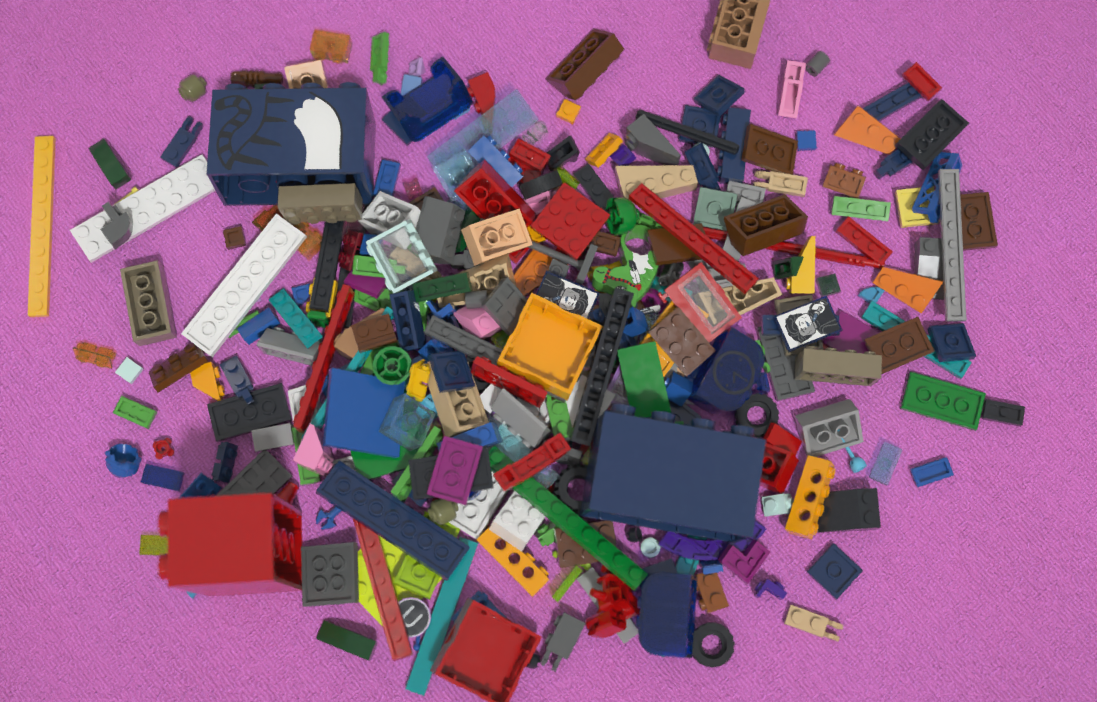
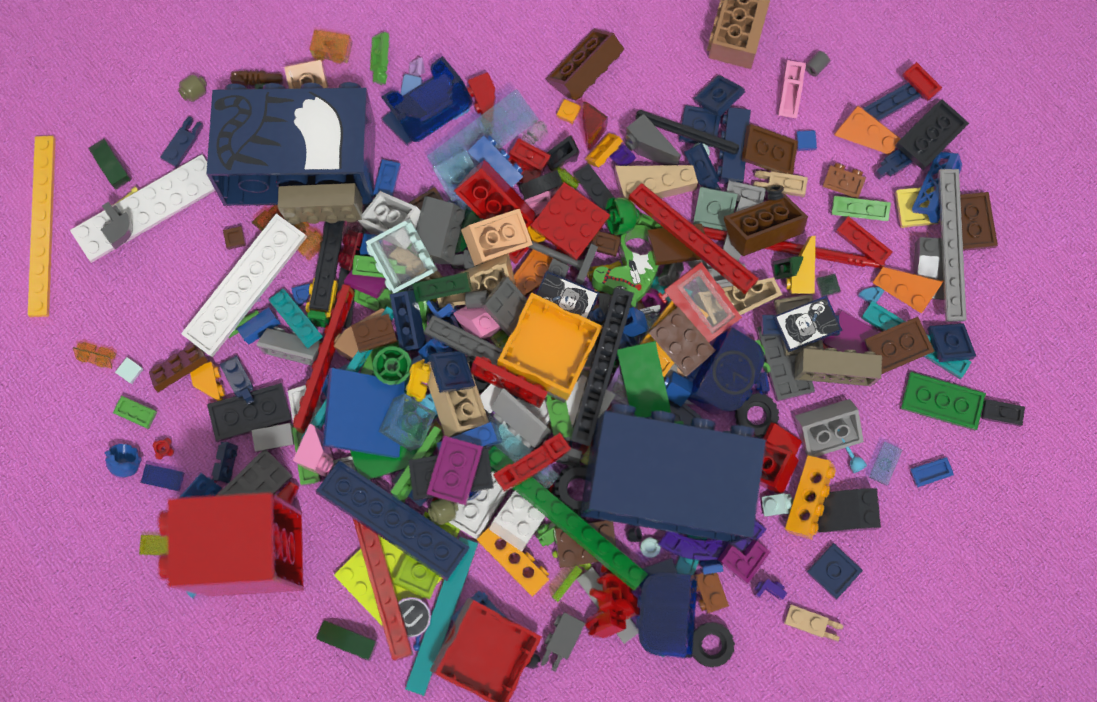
(148, 303): dark tan brick -> none
(330, 515): blue bar -> none
(330, 574): dark grey plate -> none
(412, 188): clear pink wheel -> none
(594, 124): none -> clear red slope
(775, 192): none -> black bush

